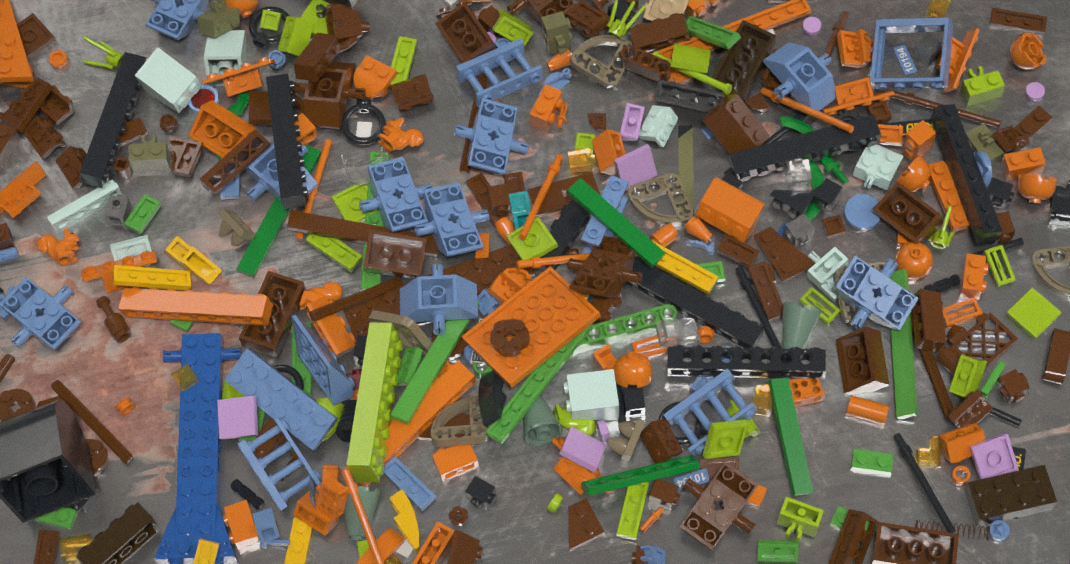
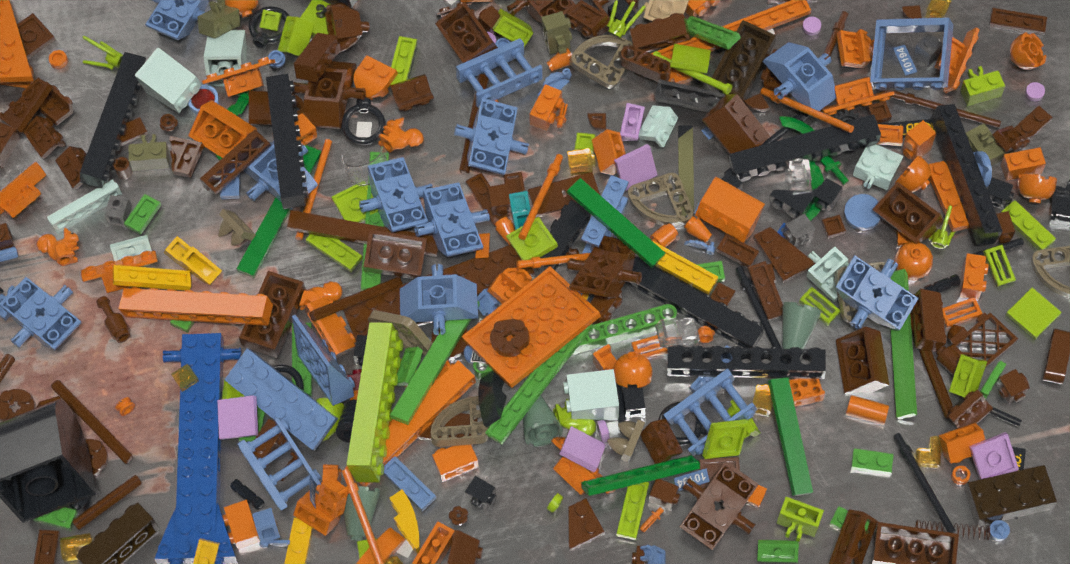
(106, 502): none -> reddish brown axle
(723, 294): none -> reddish brown plate
(911, 12): none -> reddish brown tile
(1029, 226): none -> lime plate

